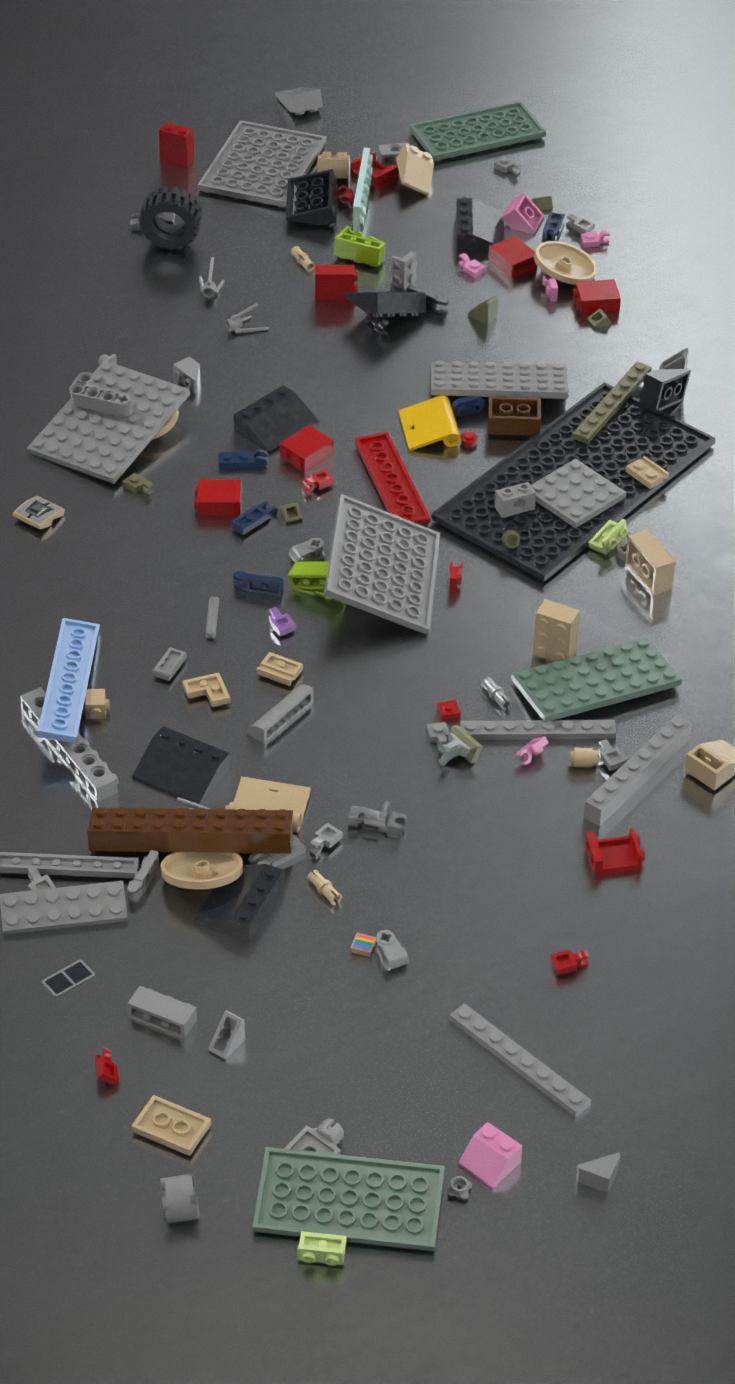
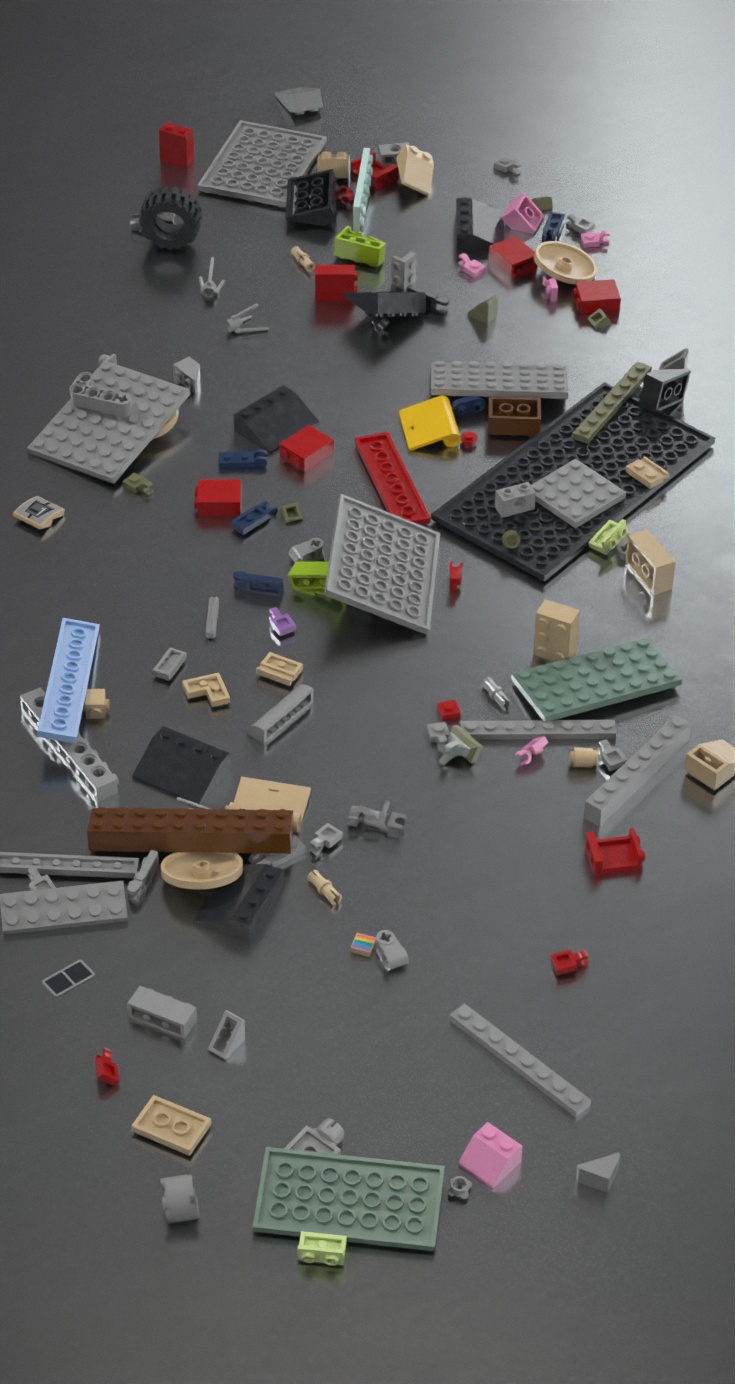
(320, 479): red plate -> none
(477, 130): sand green plate -> none

